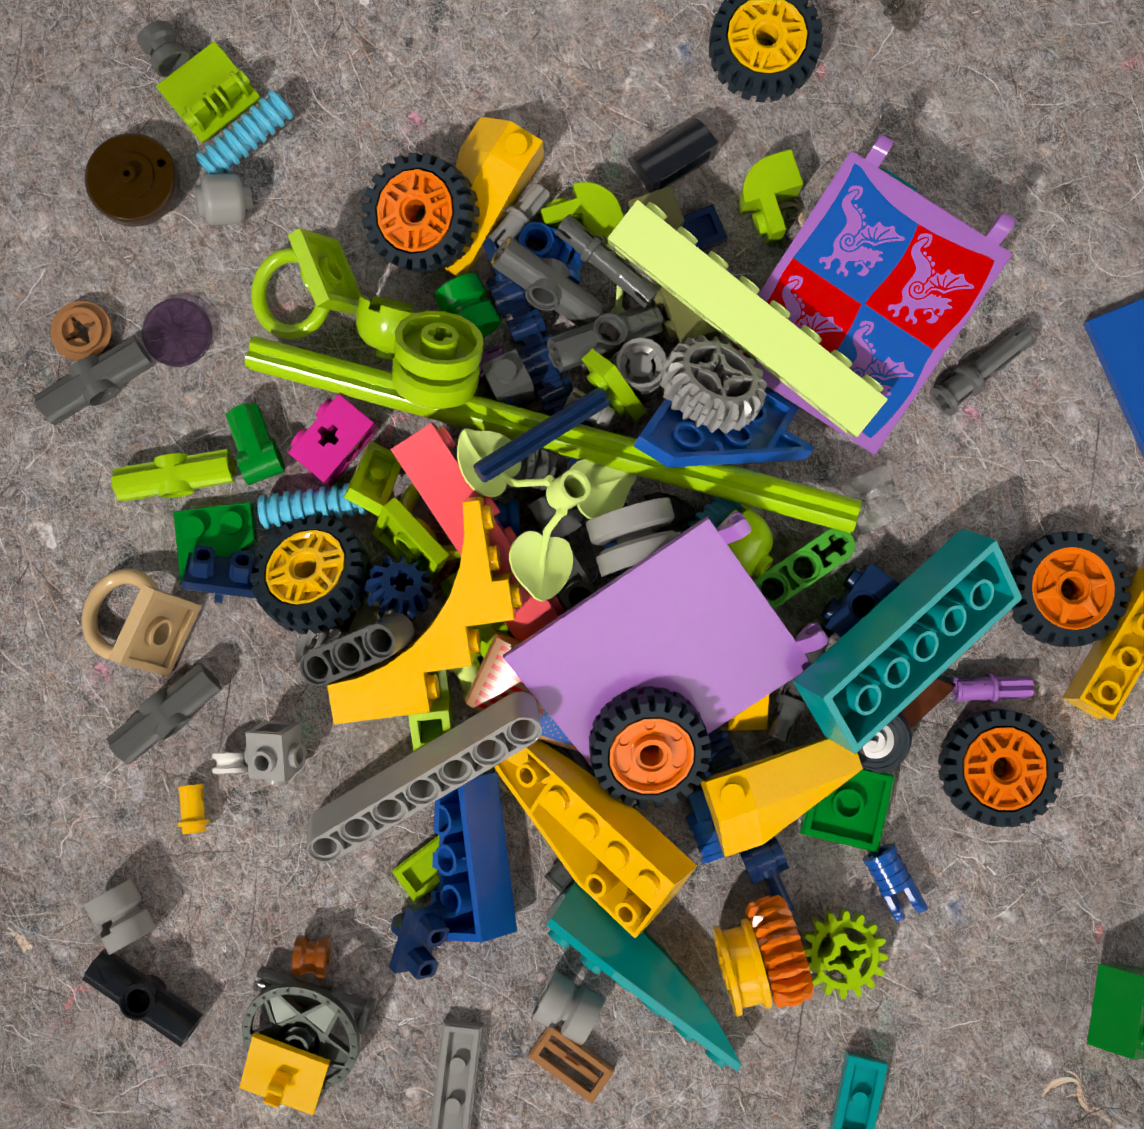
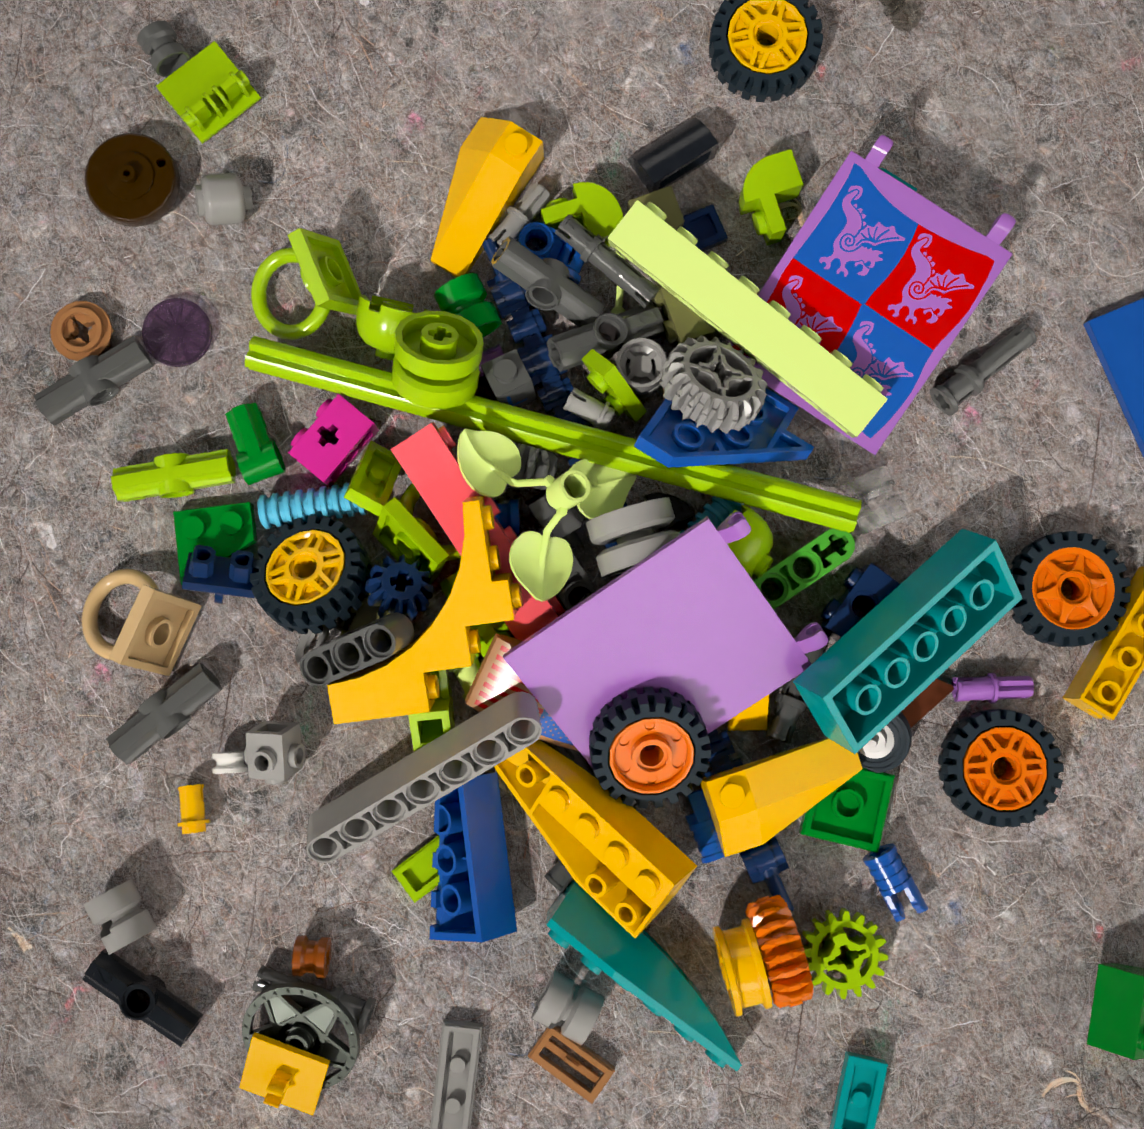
(245, 134): medium azure piece -> none
(394, 206): wheel -> none
(418, 934): dark blue hips -> none
(541, 435): dark blue axle -> none

